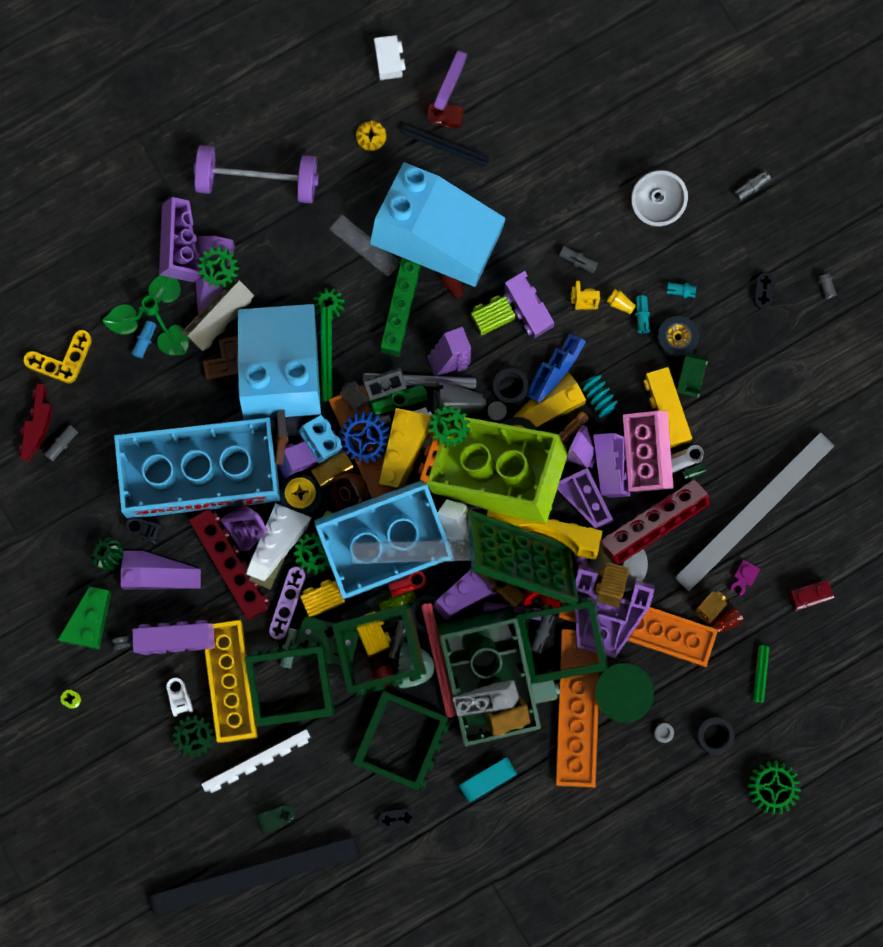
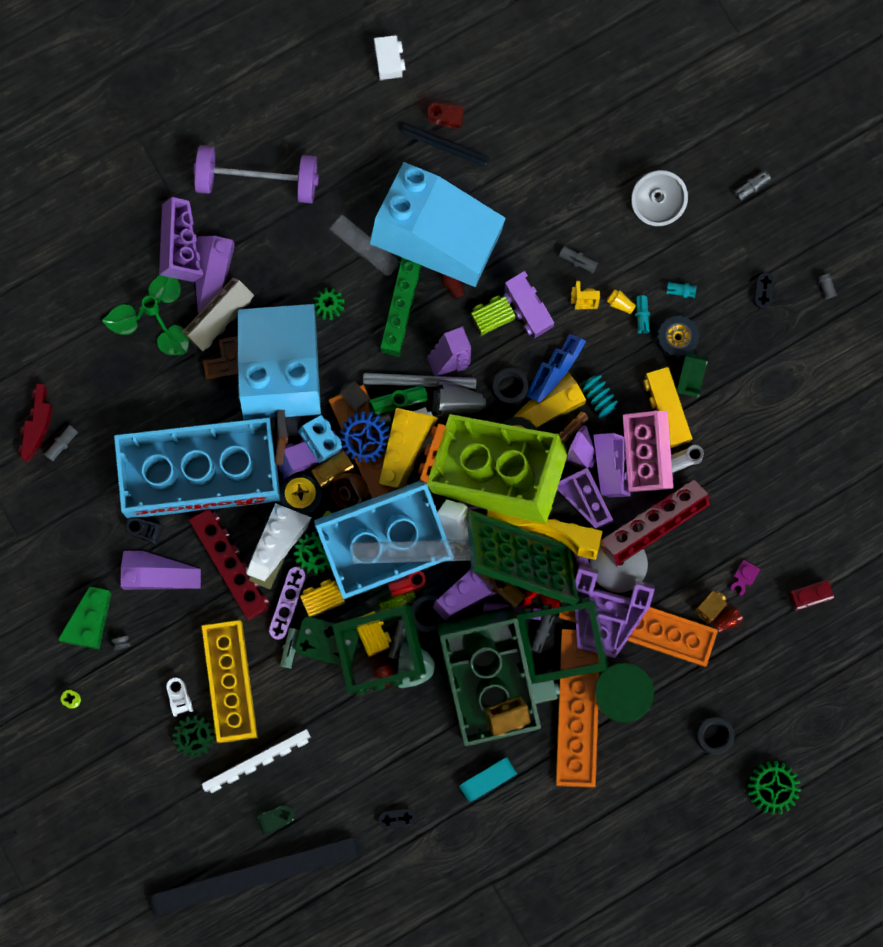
(67, 364): yellow beam -> none
(107, 554): dark green gear -> none
(144, 339): dark azure axle -> none
(173, 638): medium lavender wedge -> none
(210, 262): green gear -> none
(244, 527): medium lavender wedge -> none
(297, 715): dark green window -> none
(326, 353): green axle -> none
(377, 140): yellow gear -> none
(385, 383): dark grey brick -> none
(428, 762): dark green window -> none
(439, 659): coral axle -> none
(450, 80): medium lavender beam -> none
(455, 429): green gear -> none
(488, 698): light grey slope -> none
(497, 411): light grey tile -> none
(612, 585): pearl gold brick -> none
(664, 733): light grey tile -> none
(692, 472): dark green pin -> none
(754, 511): light grey beam -> none
(761, 673): green axle -> none

